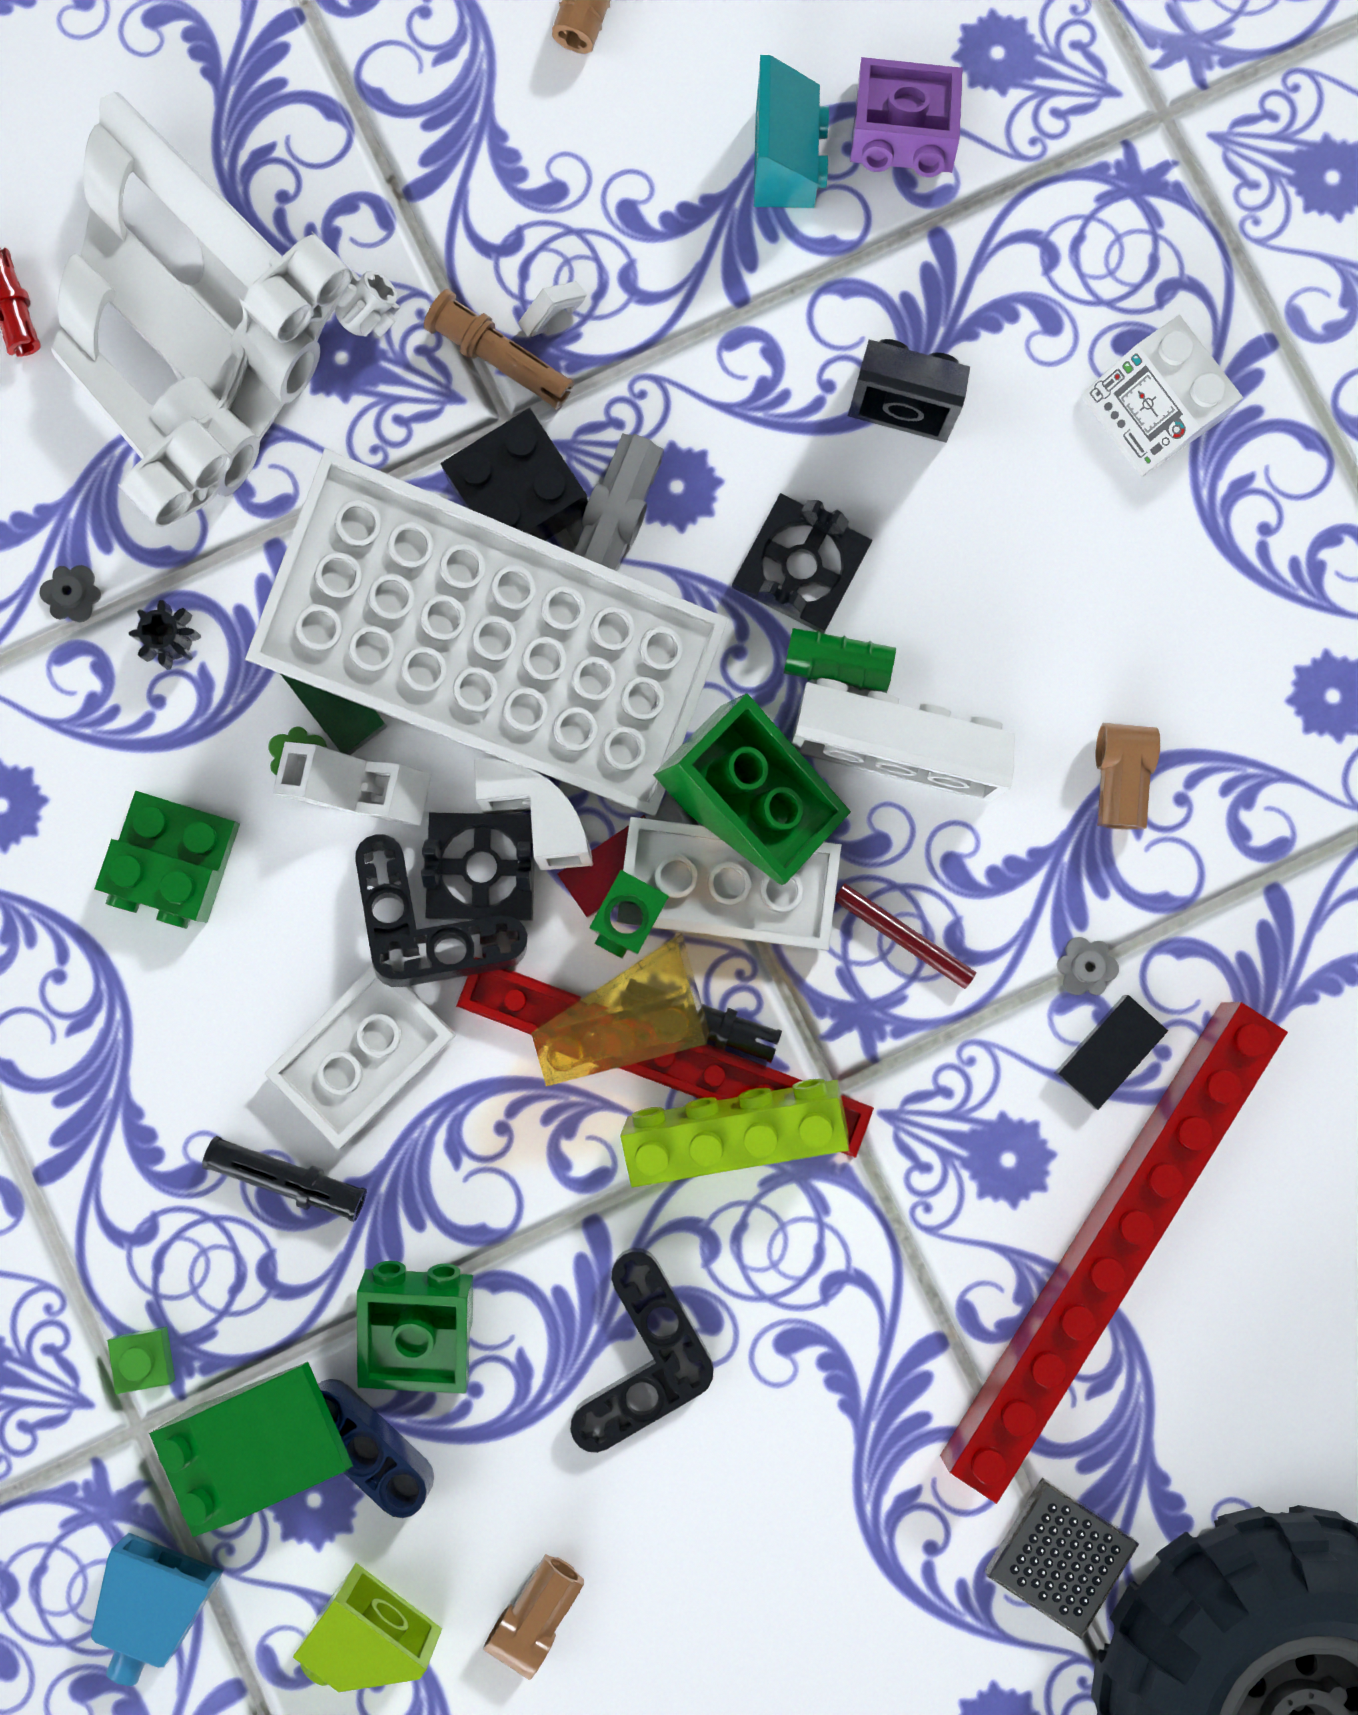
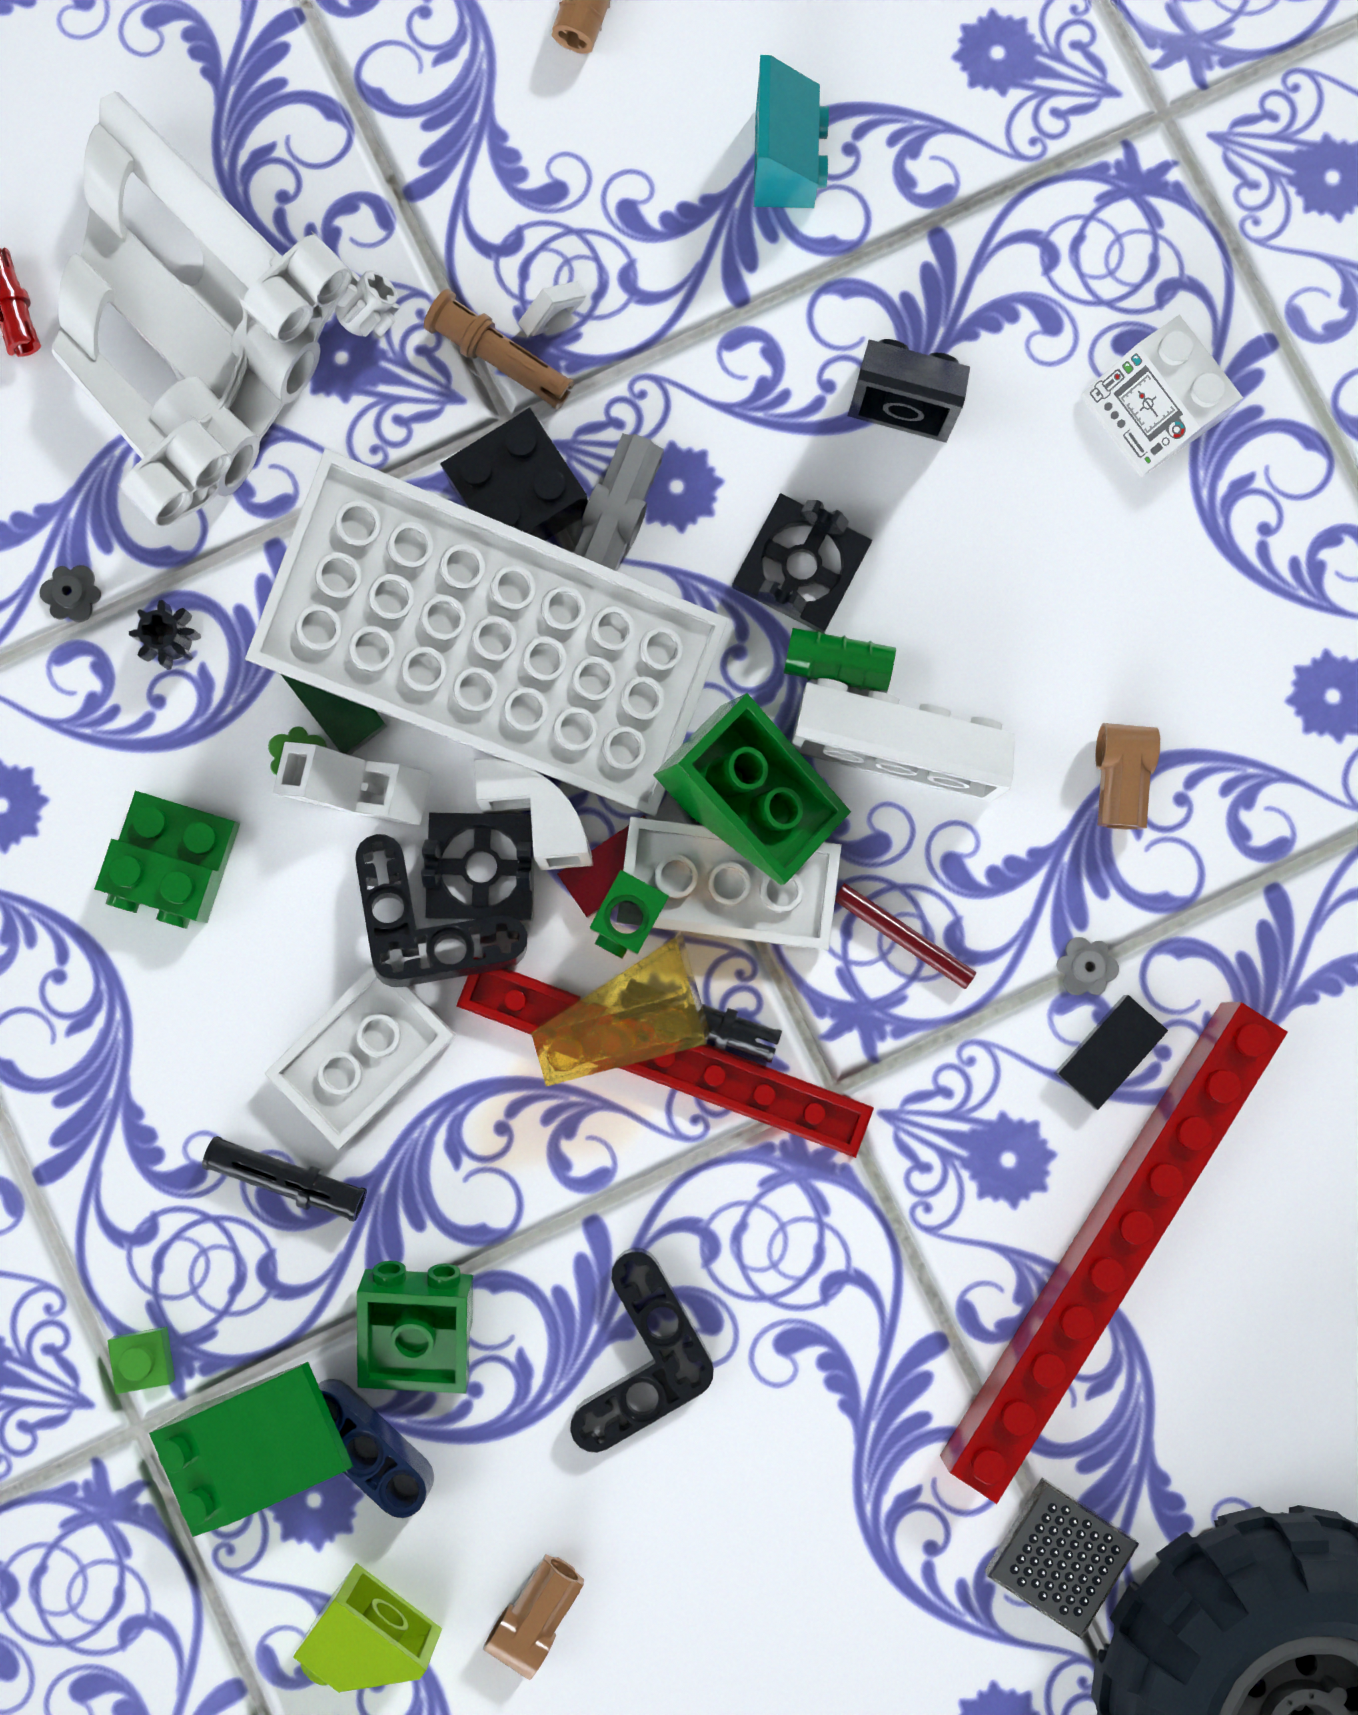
(148, 1604): dark azure torso -> none
(734, 1132): lime brick -> none
(907, 116): medium lavender plate -> none

